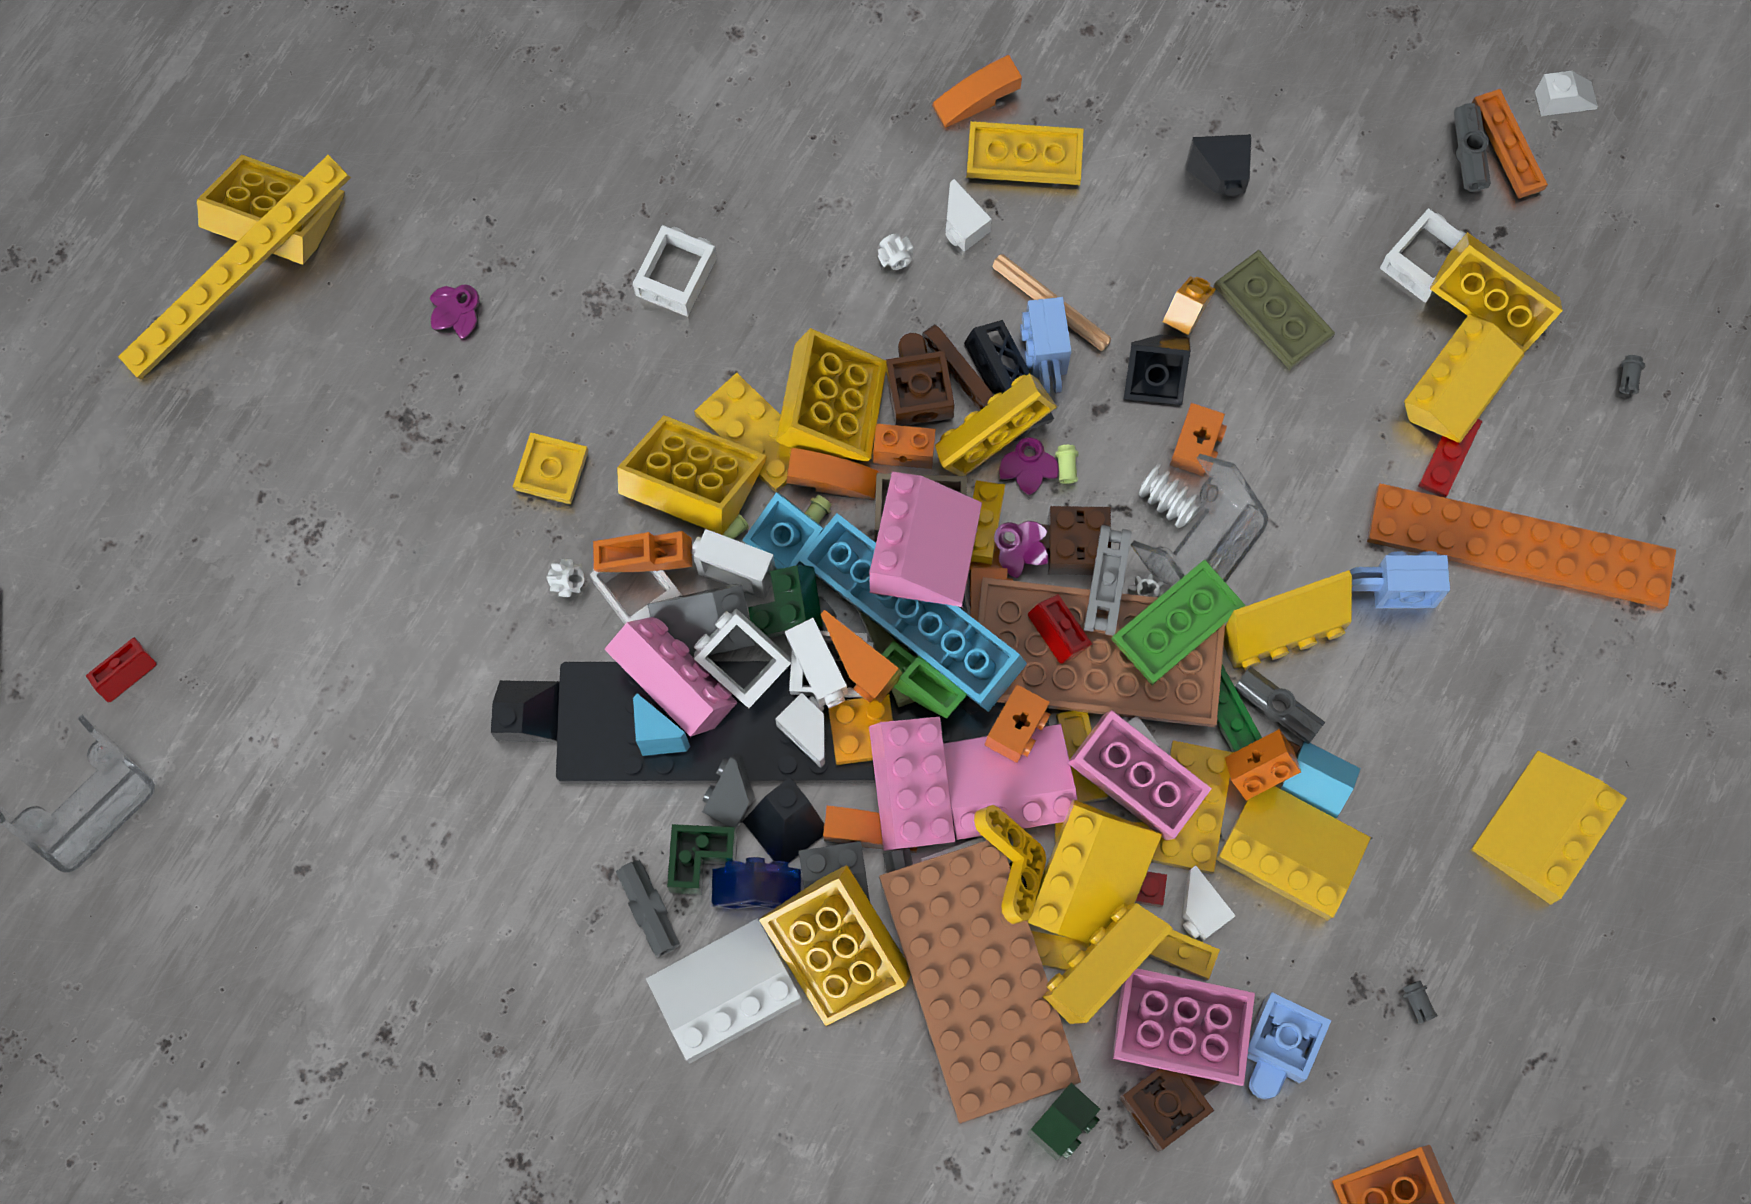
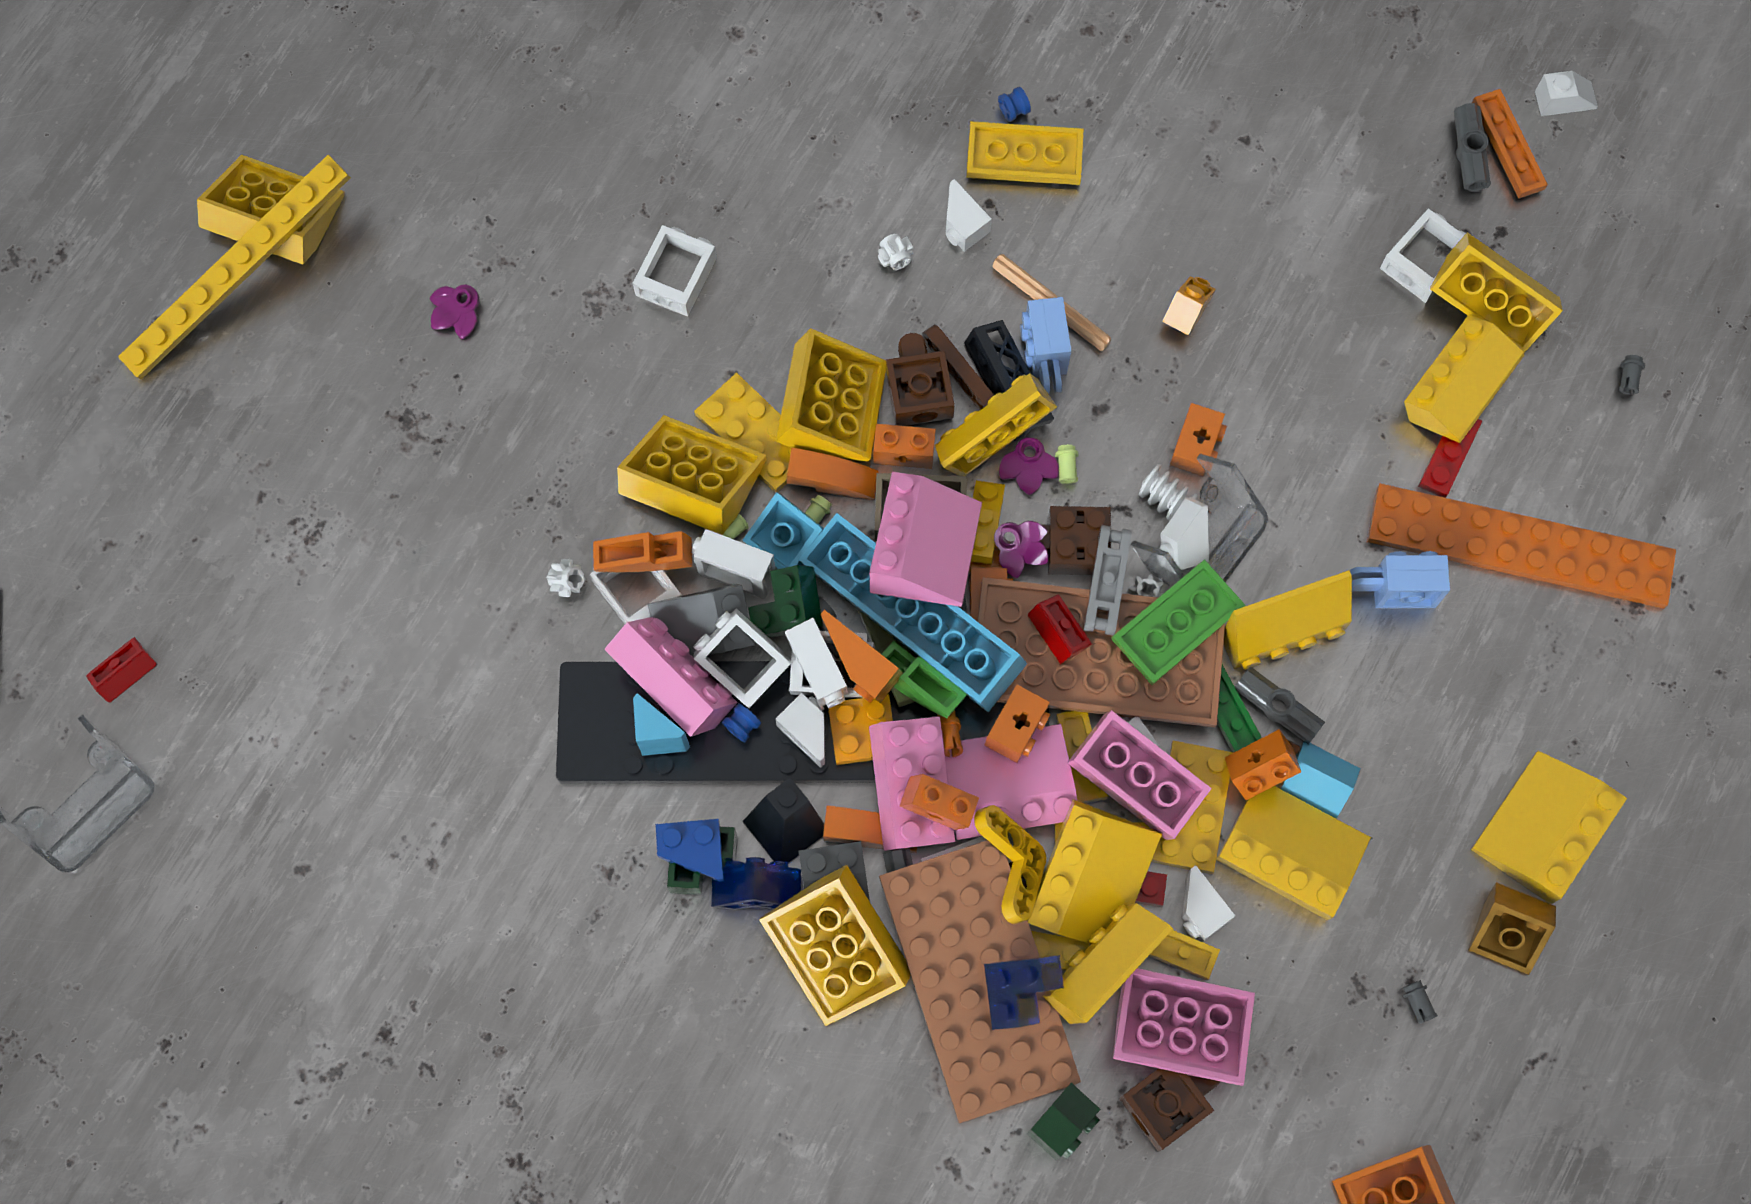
(525, 711): black slope -> none
(550, 468): yellow plate -> none
(648, 908): dark grey piece -> none
(692, 845): none -> blue wing
(723, 991): white slope -> none
(731, 795): dark grey slope -> none
(741, 722): none -> blue wheel
(939, 801): none -> orange brick
(950, 734): none -> orange pin
(978, 91): orange slope -> none
(1014, 104): none -> blue wheel
(1014, 987): none -> clear blue brick
(1158, 369): black slope -> none
(1187, 534): none -> white slope
(1221, 162): black slope -> none
(1274, 309): olive tile -> none
(1279, 1044): light blue brick -> none
(1513, 928): none -> pearl gold slope

